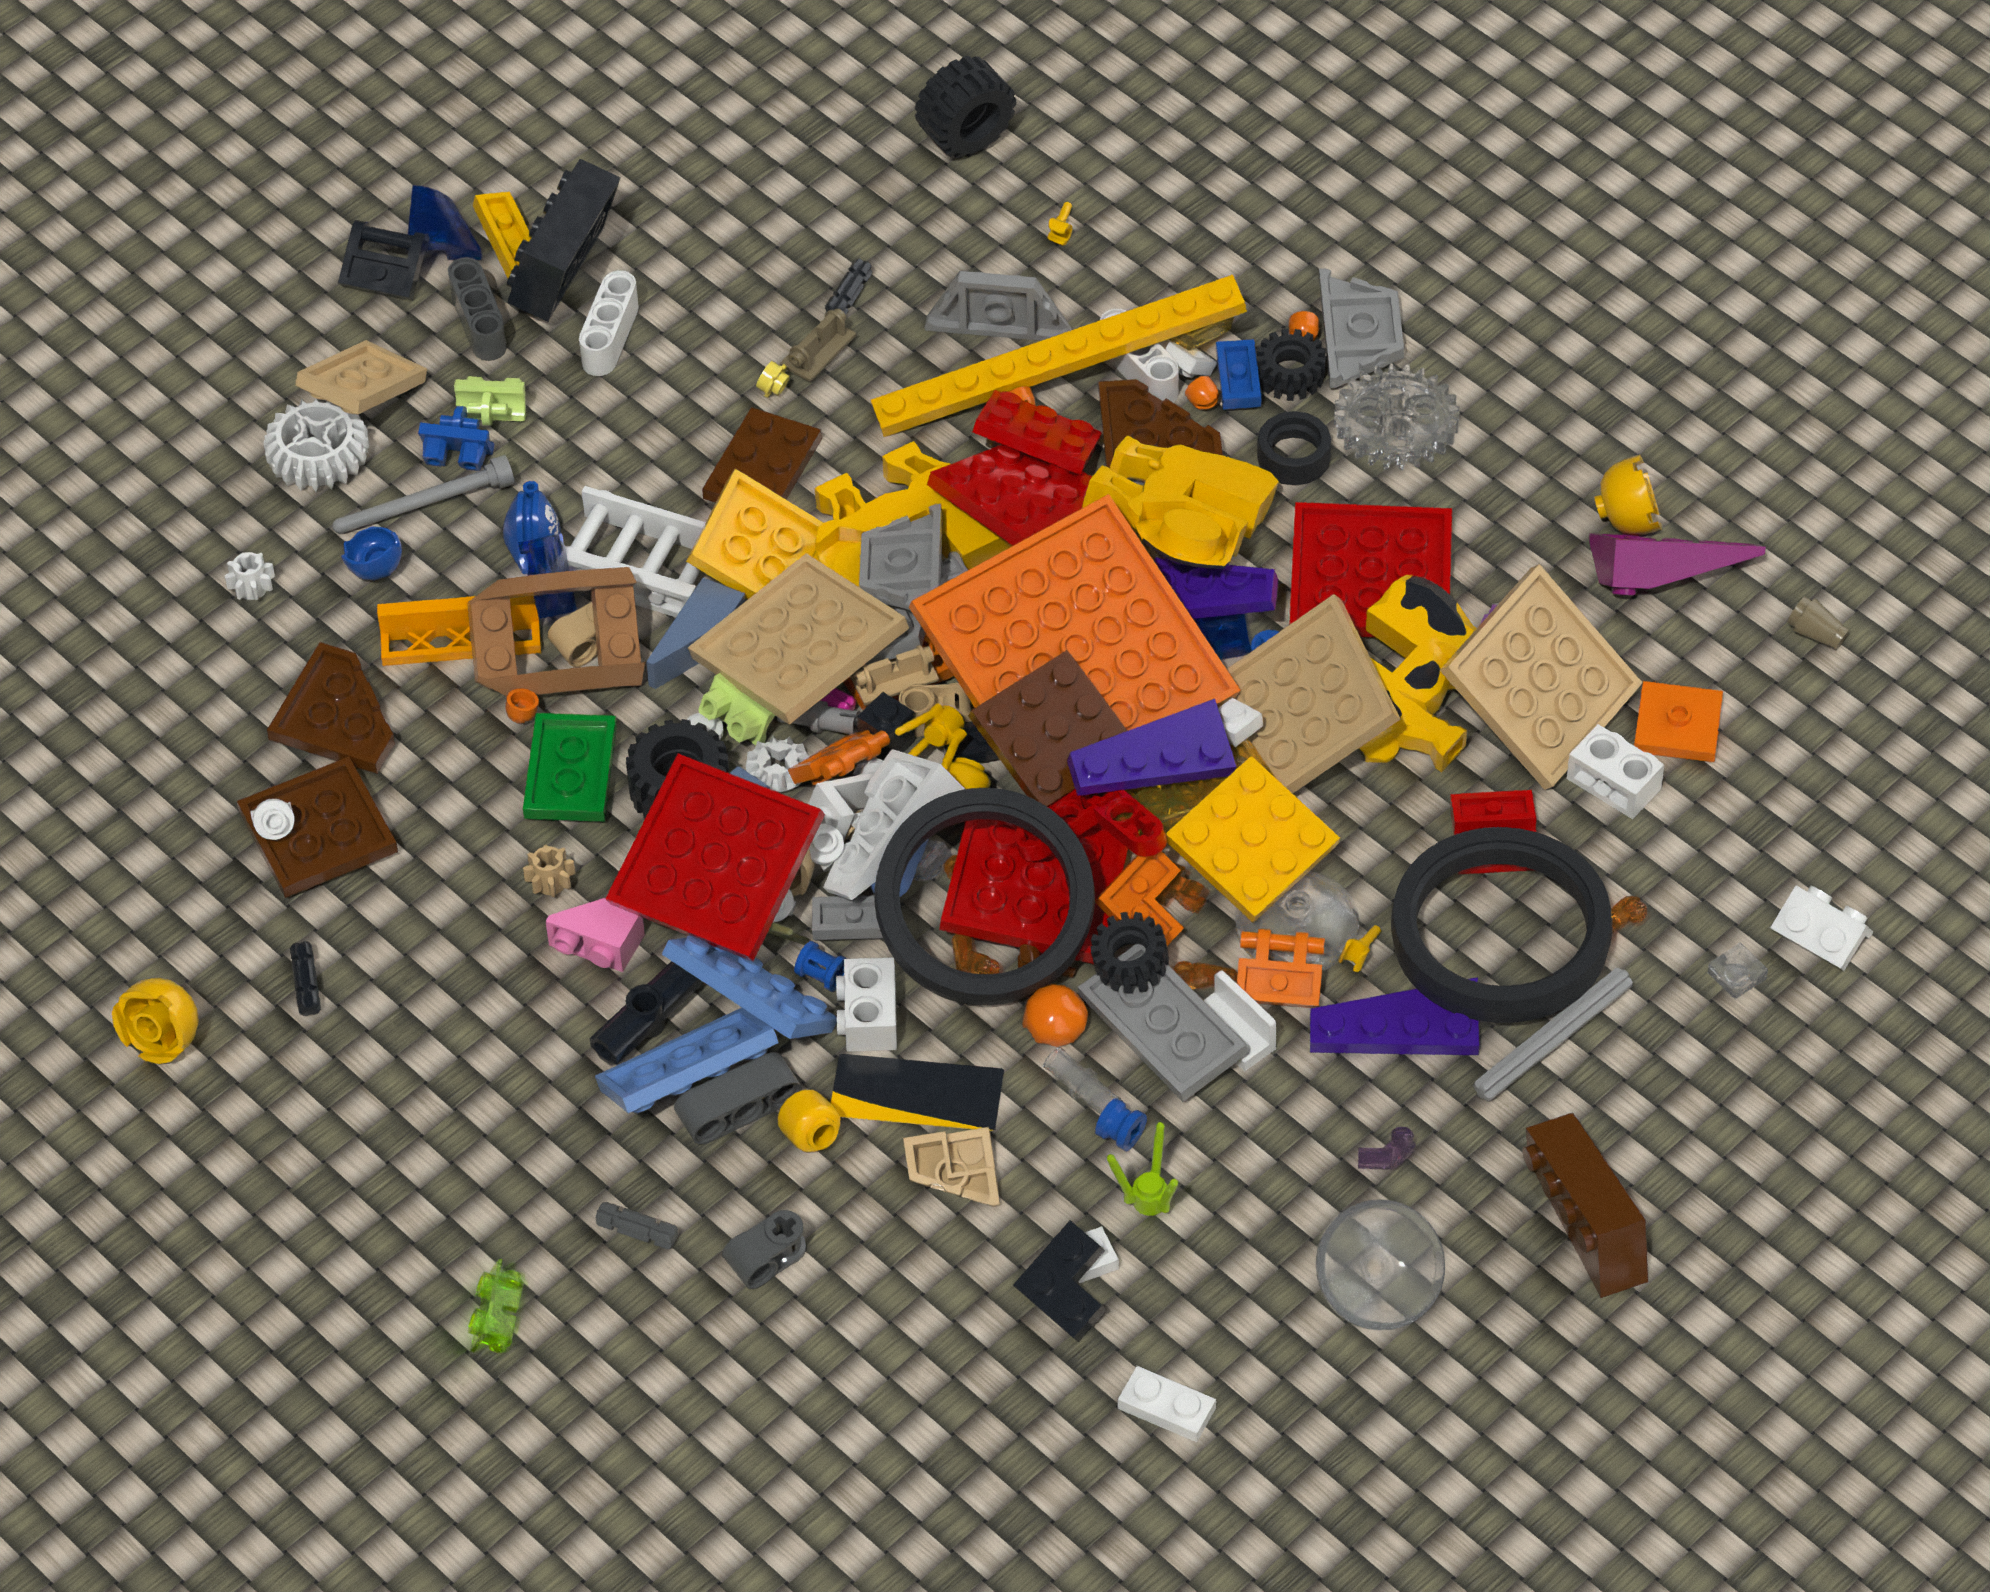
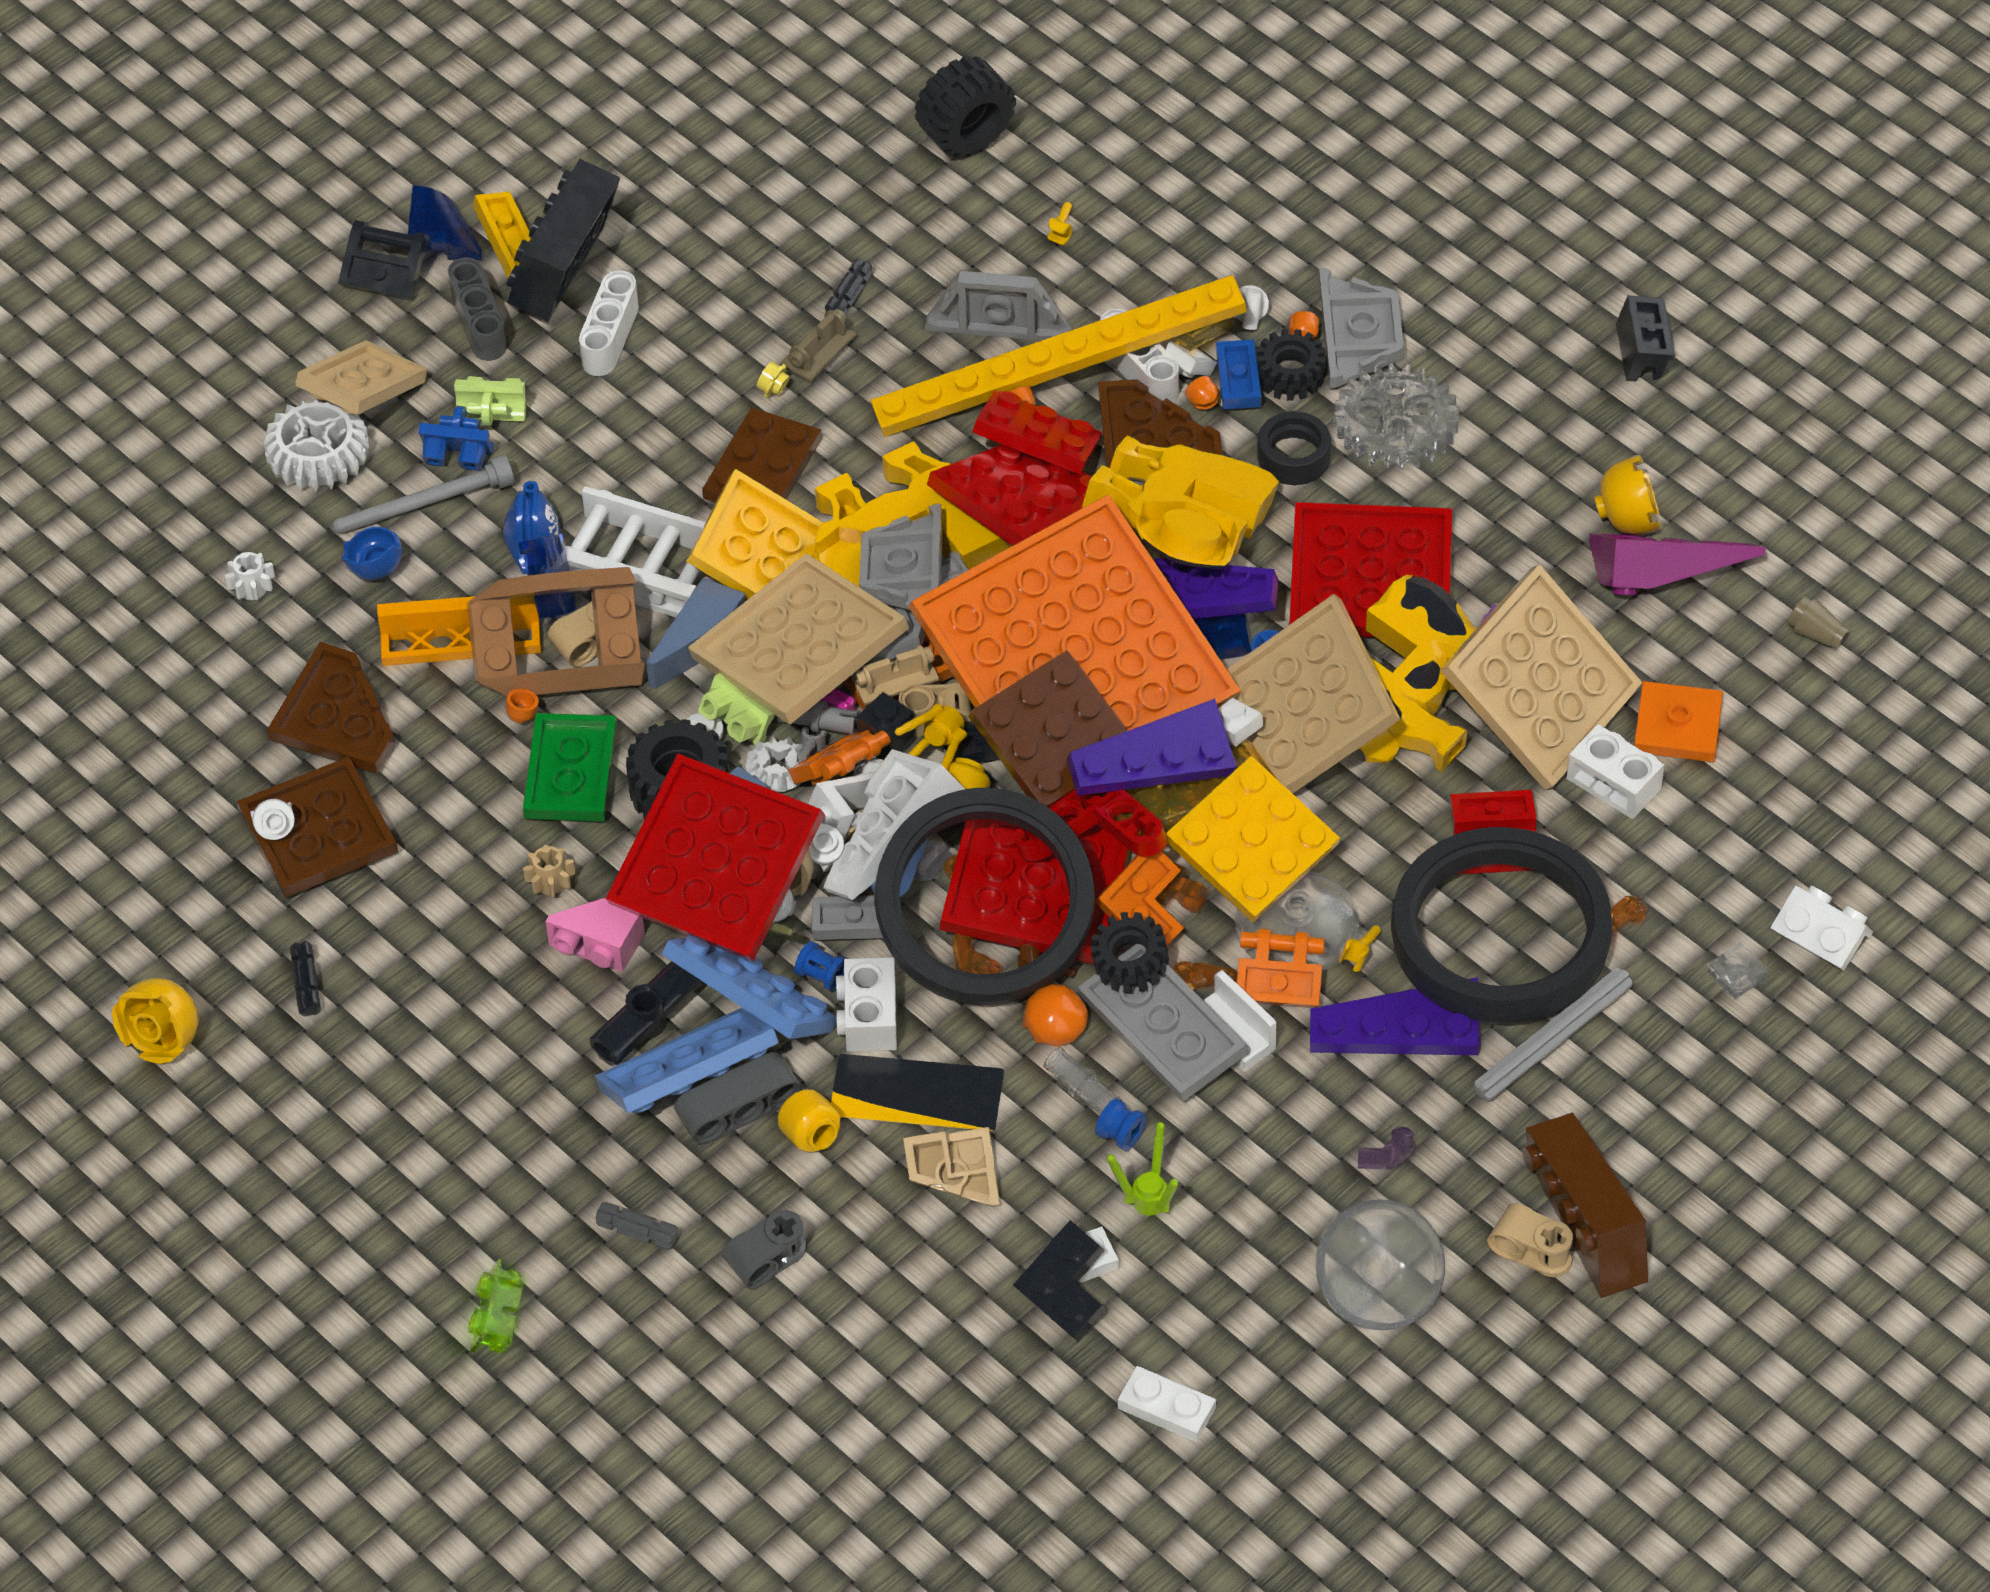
(811, 744): none -> light grey hand
(1256, 306): none -> white plate
(1529, 1237): none -> tan piece
(1644, 336): none -> black hinge

